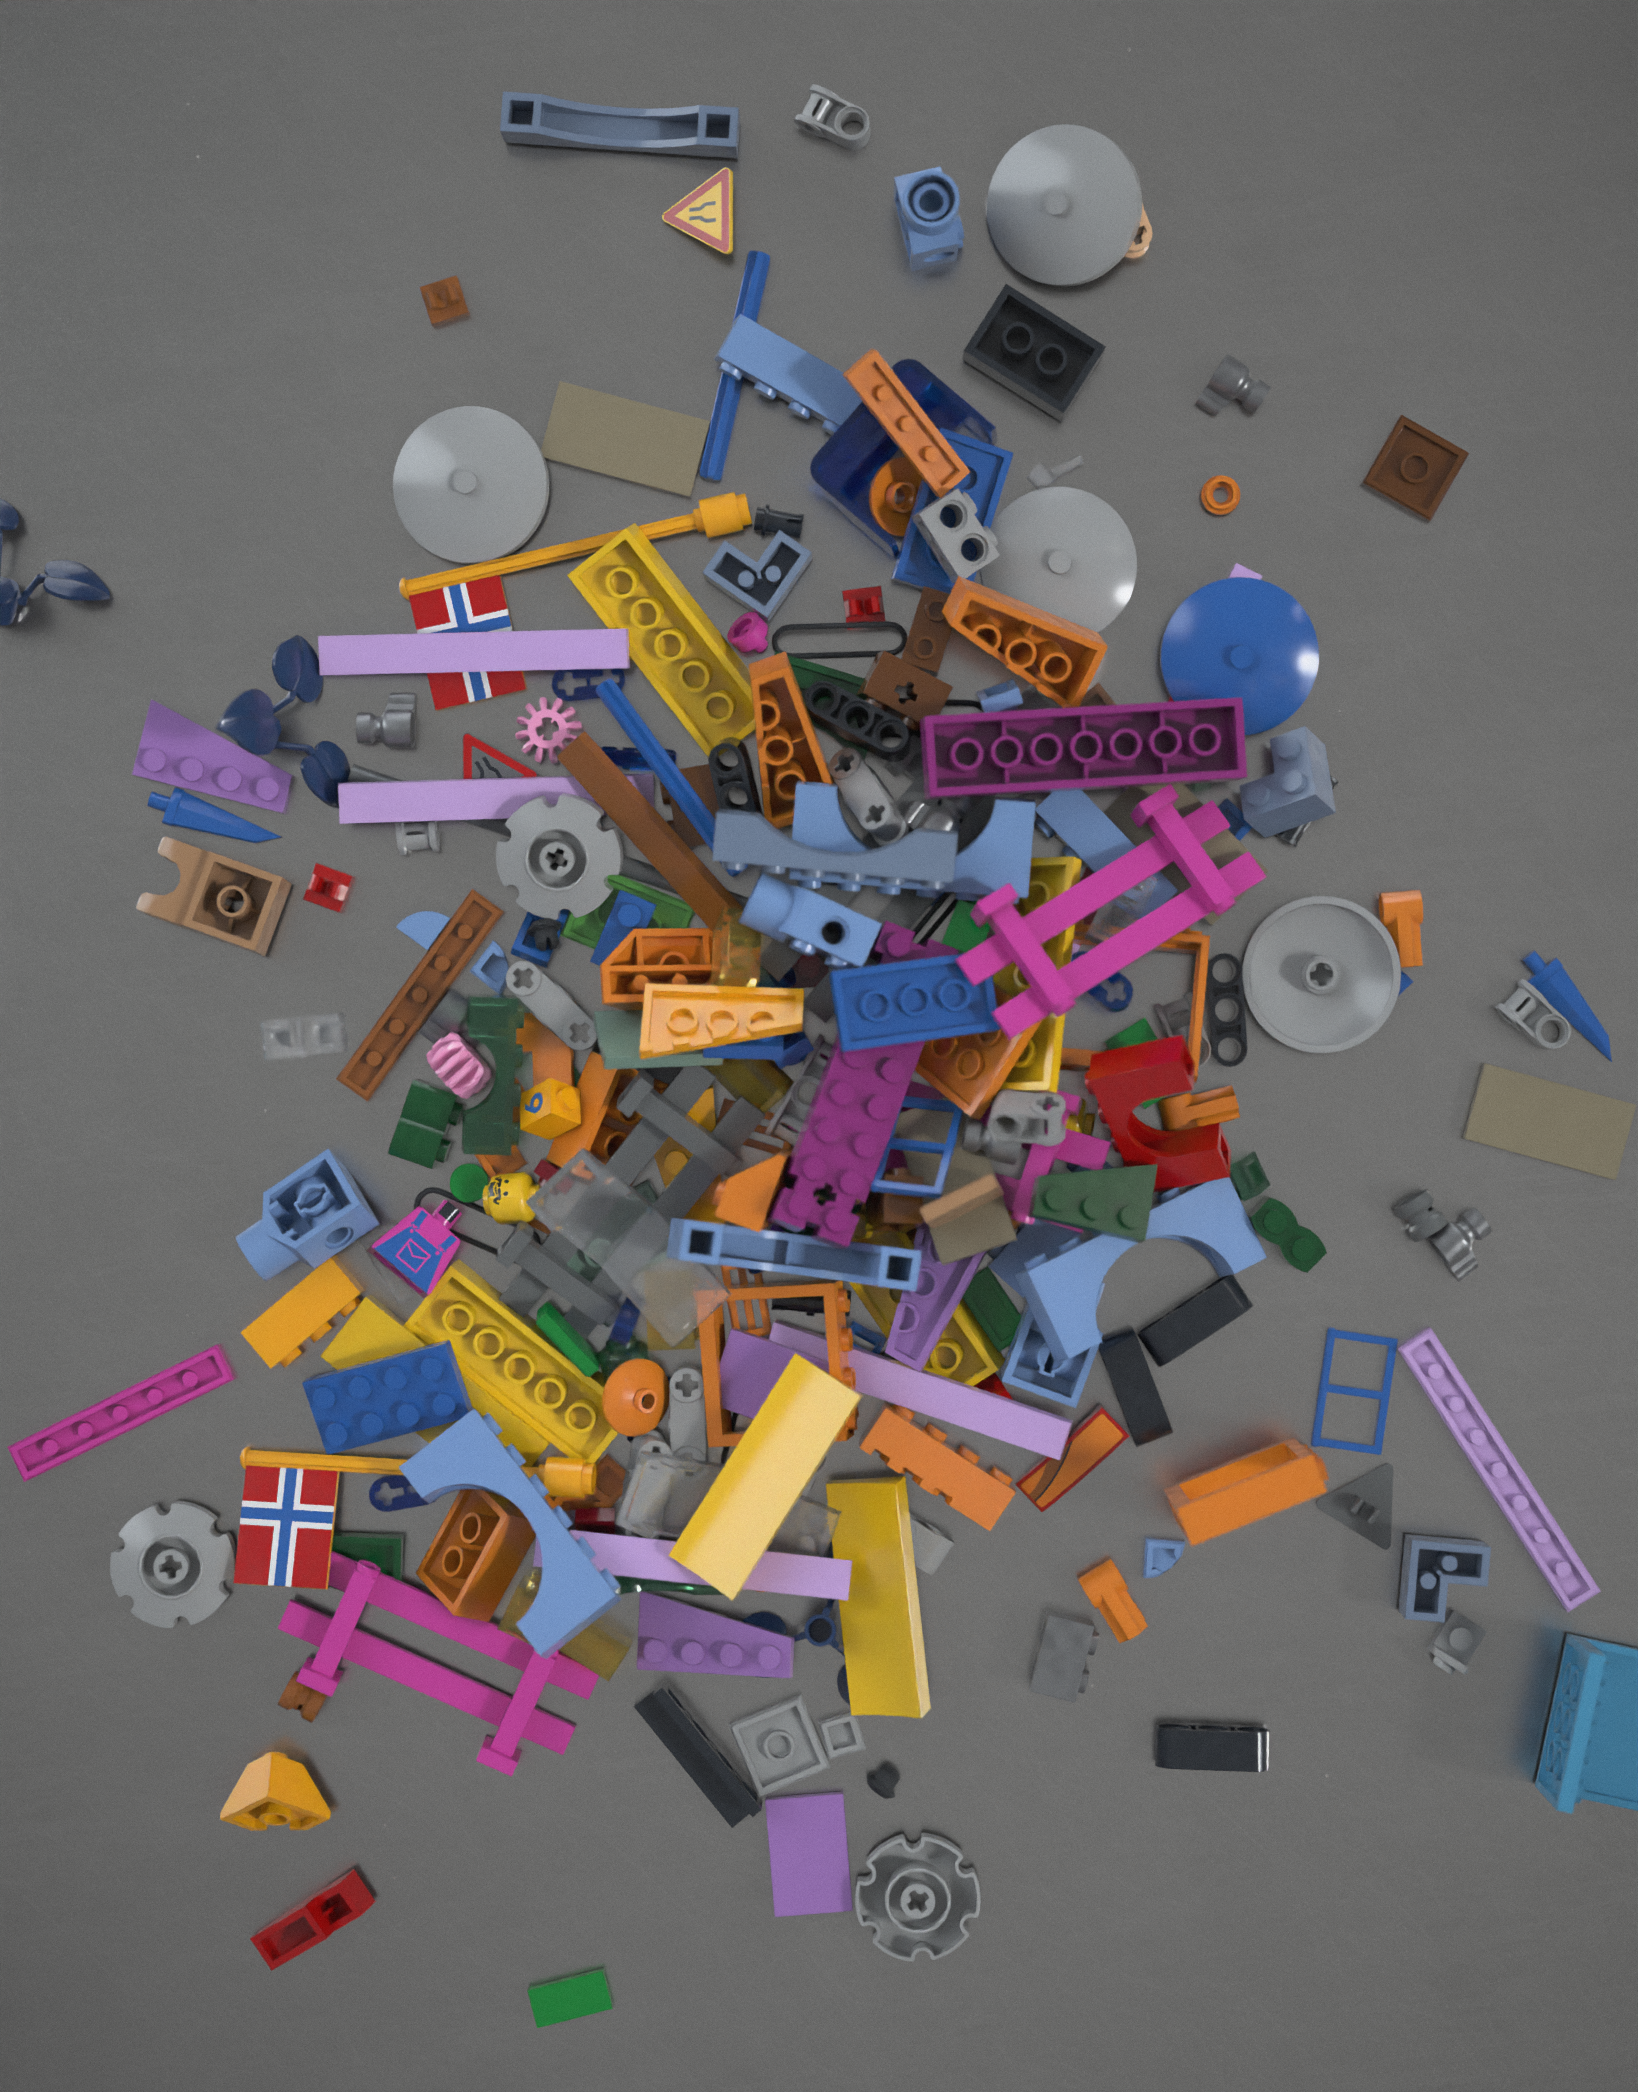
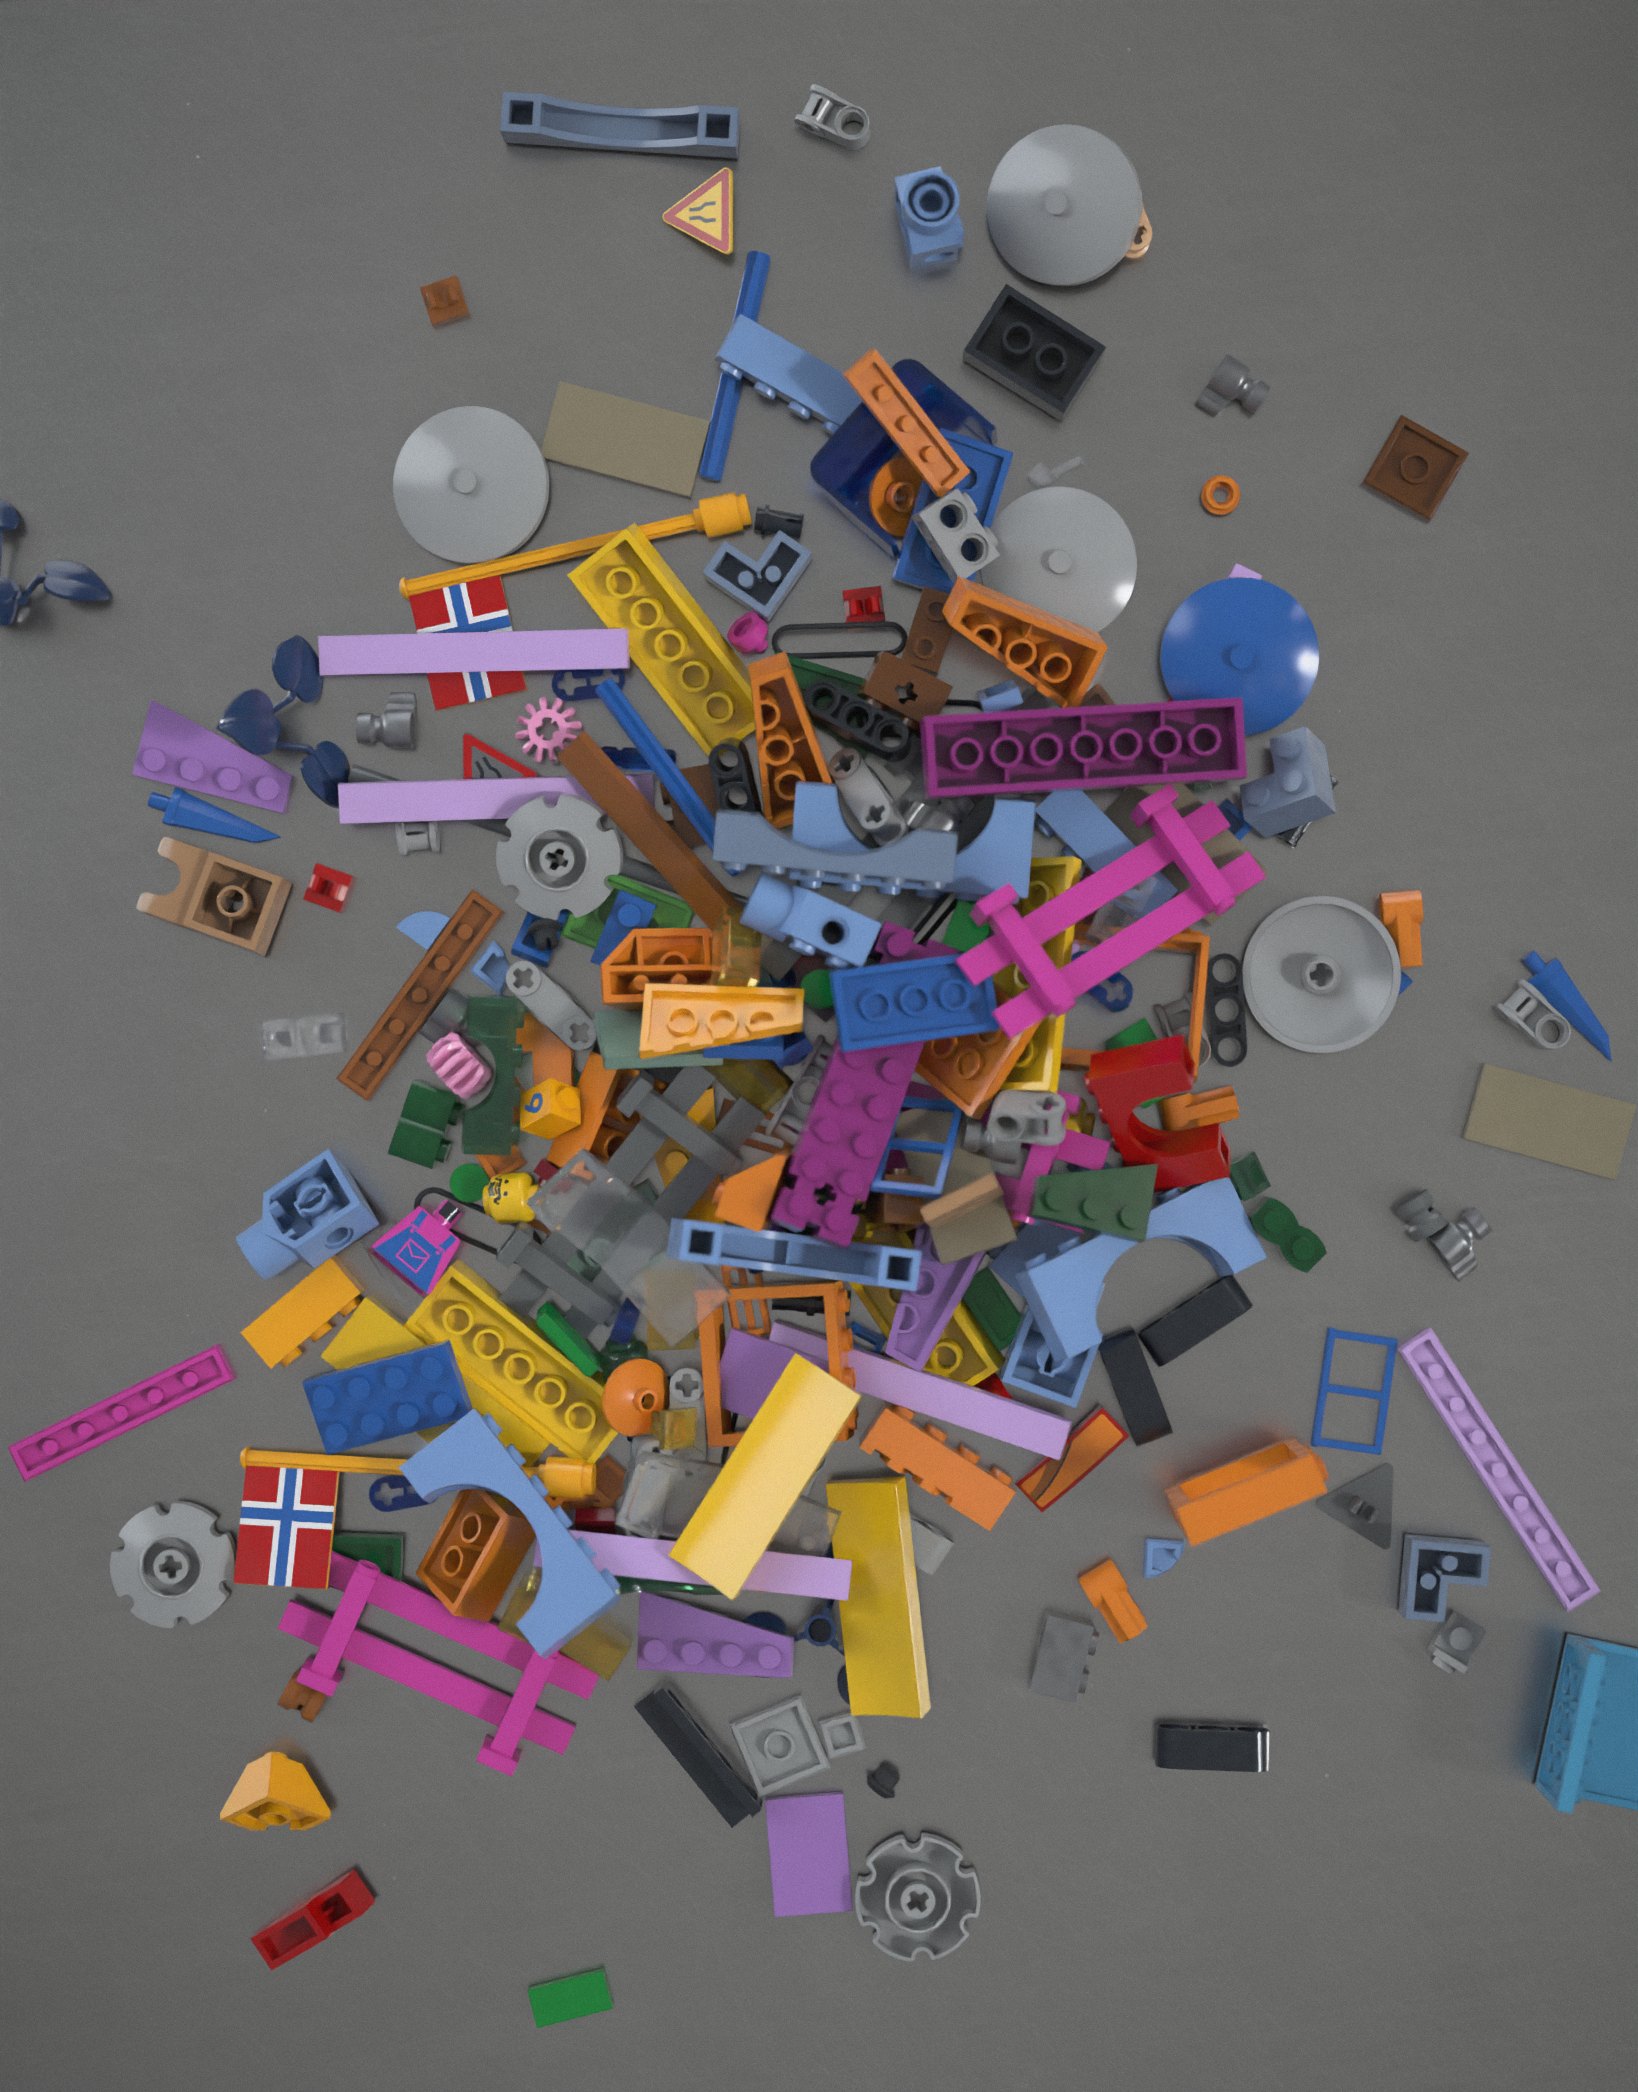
(674, 1427): none -> clear yellow brick
(817, 989): none -> green tile

